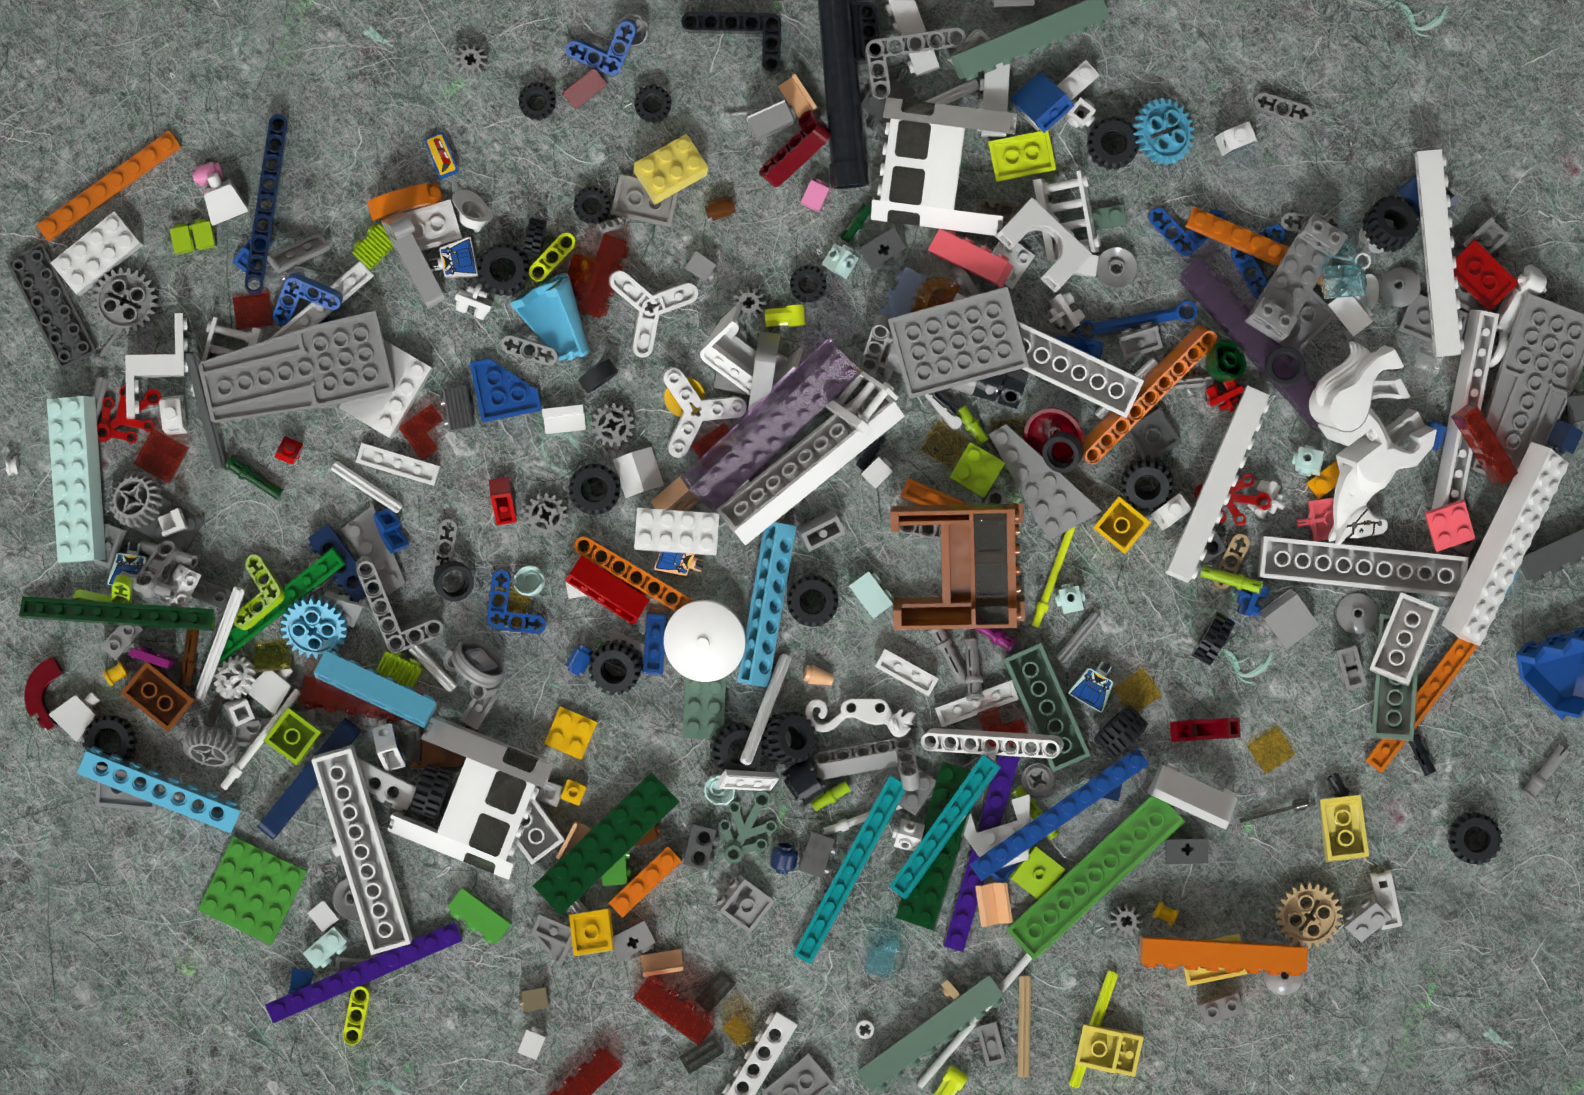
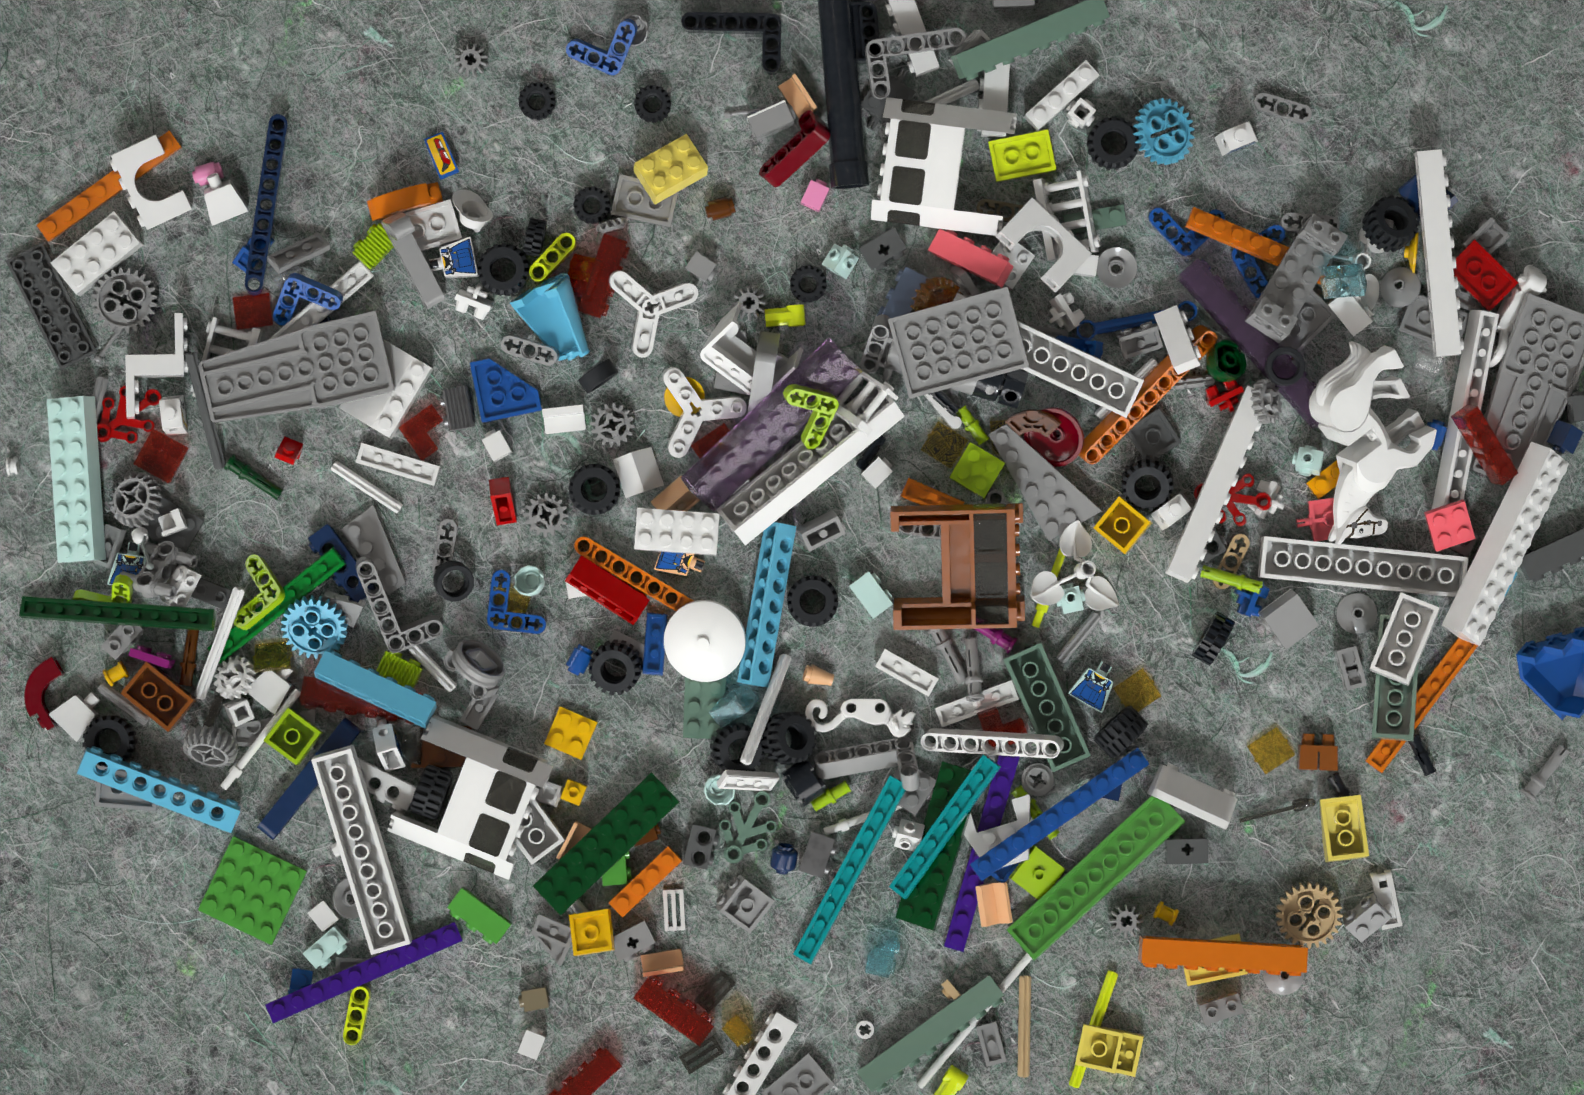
(123, 703): none -> light grey axle
(140, 536): none -> hinge
(151, 211): none -> white arch
(183, 240): lime piece -> none
(389, 530): blue slope -> none
(496, 445): none -> white brick
(584, 88): slope -> none
(674, 918): none -> white tile
(733, 704): none -> clear light blue slope
(819, 410): none -> lime beam
(855, 223): dark green pin -> none
(1033, 420): none -> reddish brown tile
(1042, 102): blue panel -> none
(1055, 464): black tyre -> none
(1077, 543): none -> white plant
(1178, 339): none -> white brick
(1205, 729): dark red arch -> none
(1266, 401): none -> light grey gear
(1317, 756): none -> dark orange hips
(1411, 252): none -> yellow dish
(1491, 845): black tyre -> none

